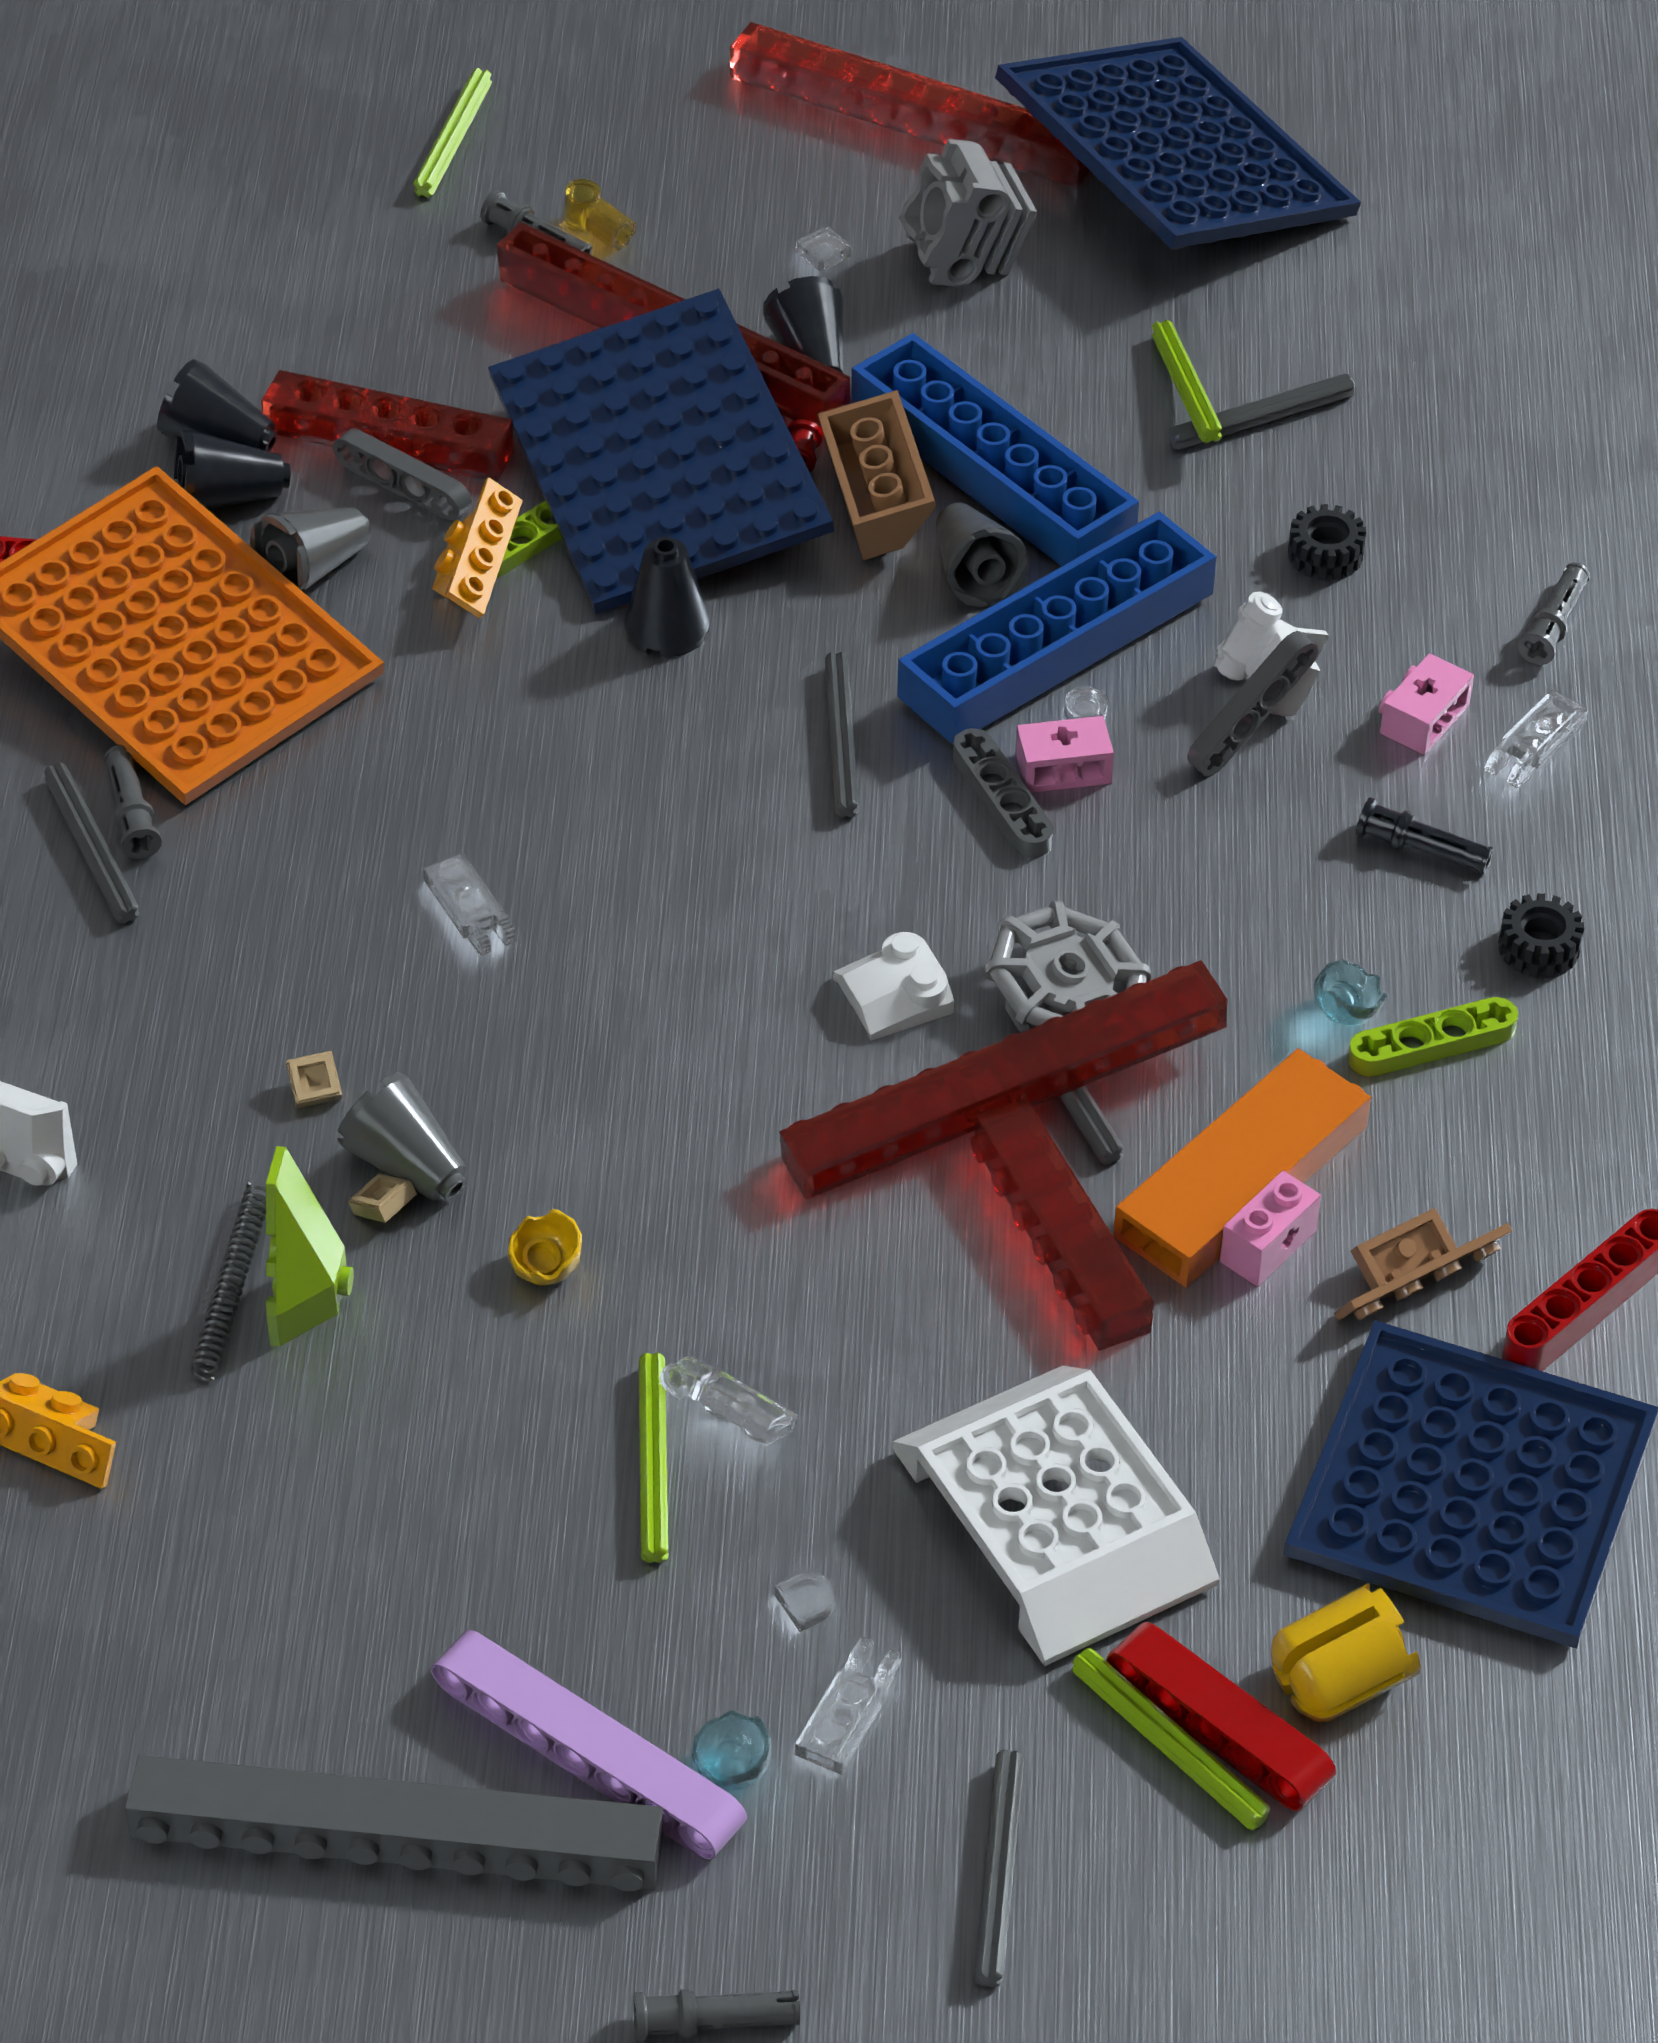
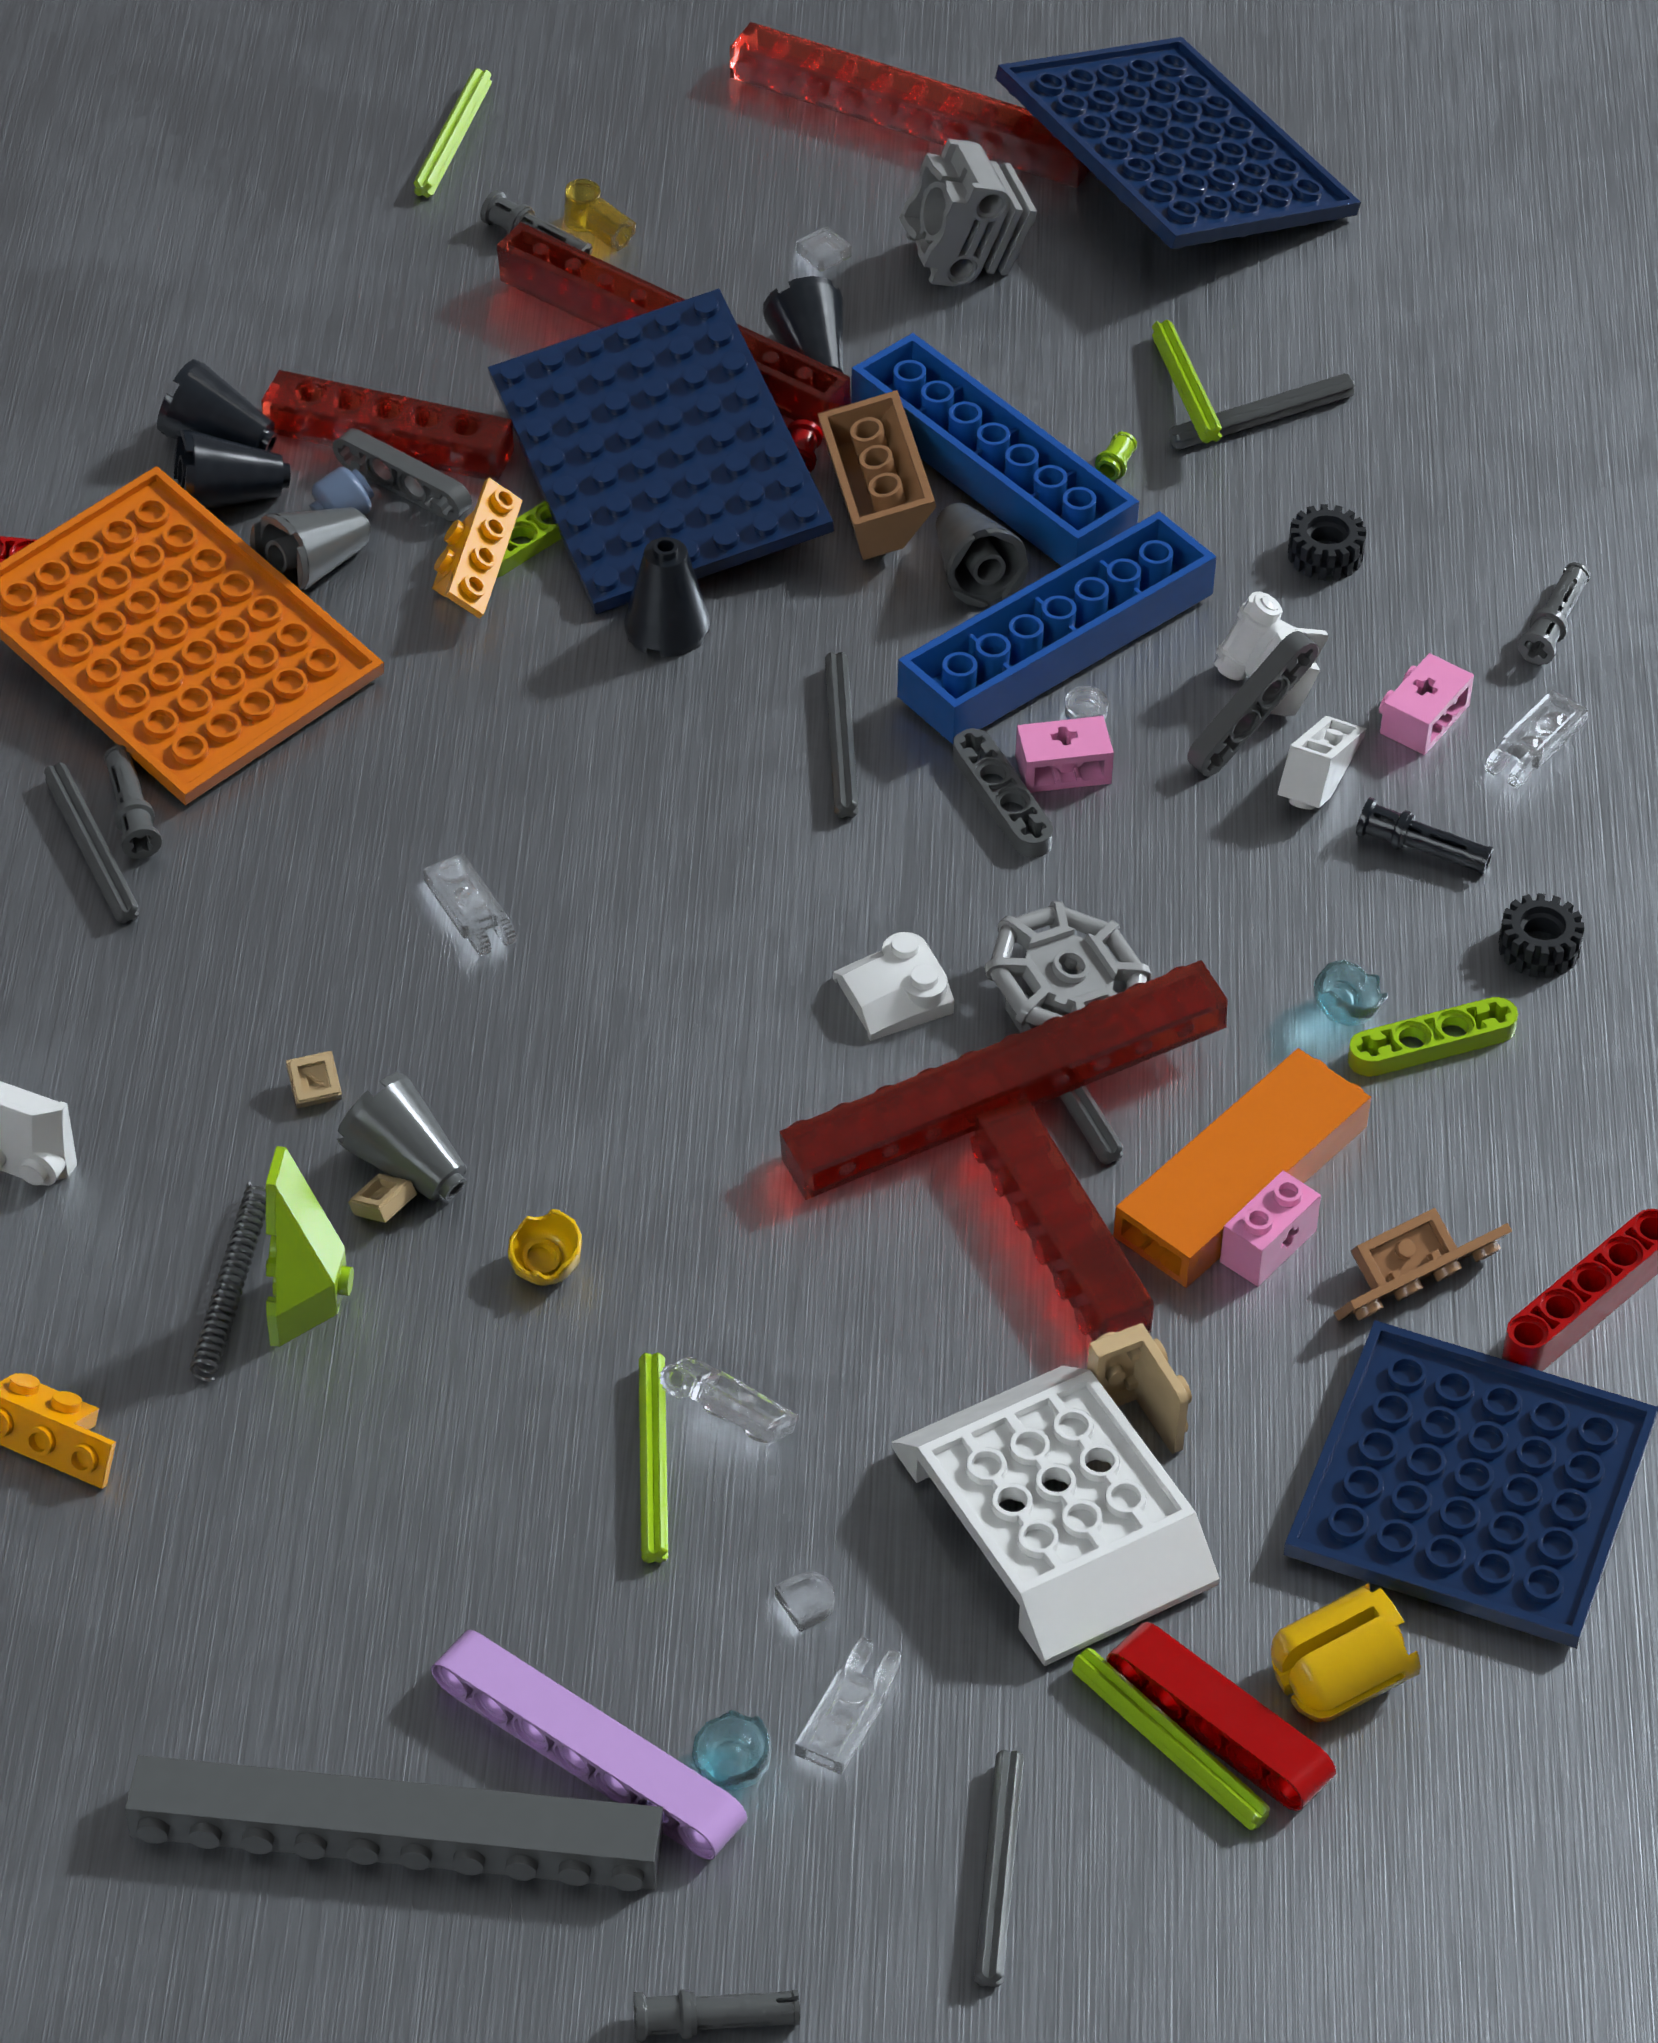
(342, 490): none -> sand blue head
(1114, 459): none -> lime pin
(1138, 1369): none -> tan bracket
(1319, 762): none -> white slope

